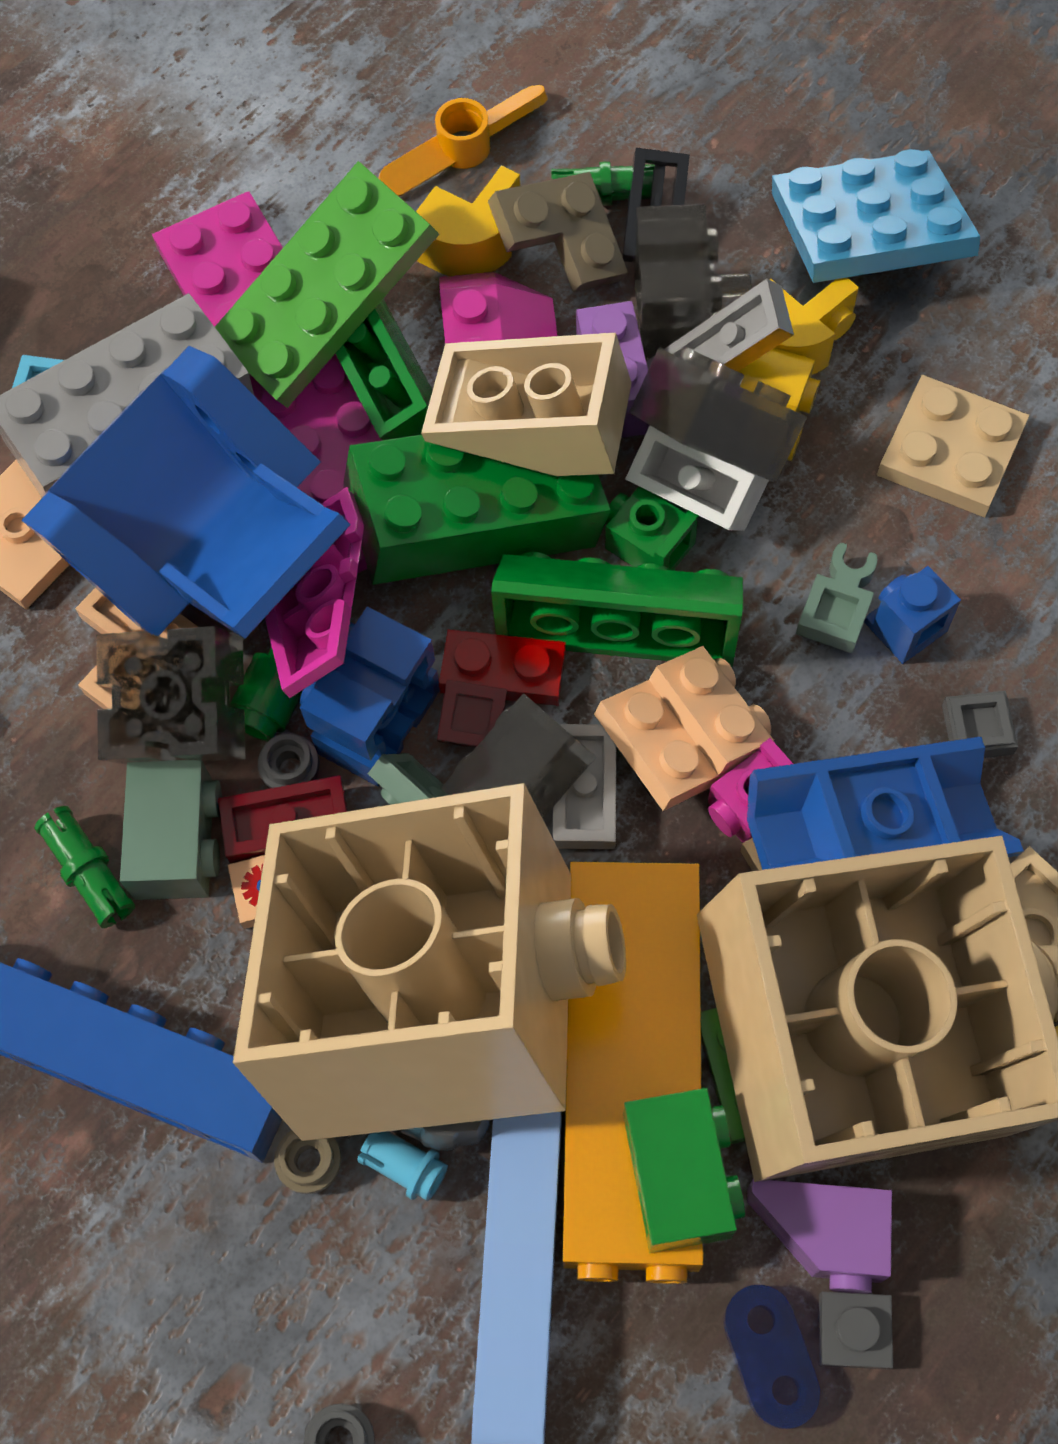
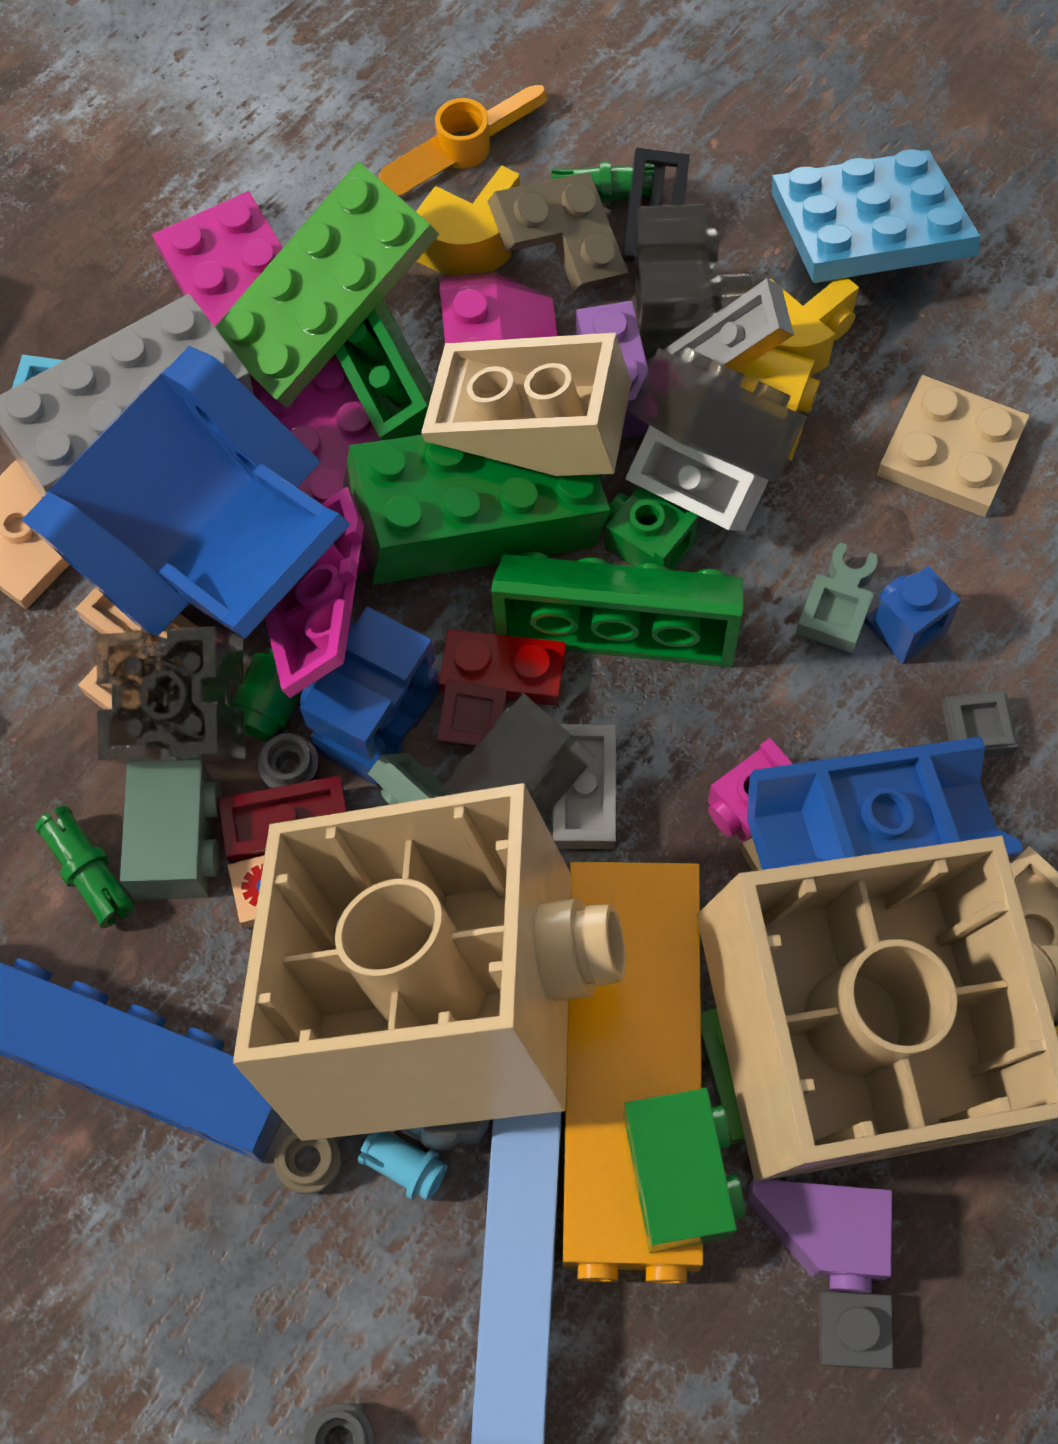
(684, 726): light nougat plate -> none
(771, 1356): clear blue plate -> none

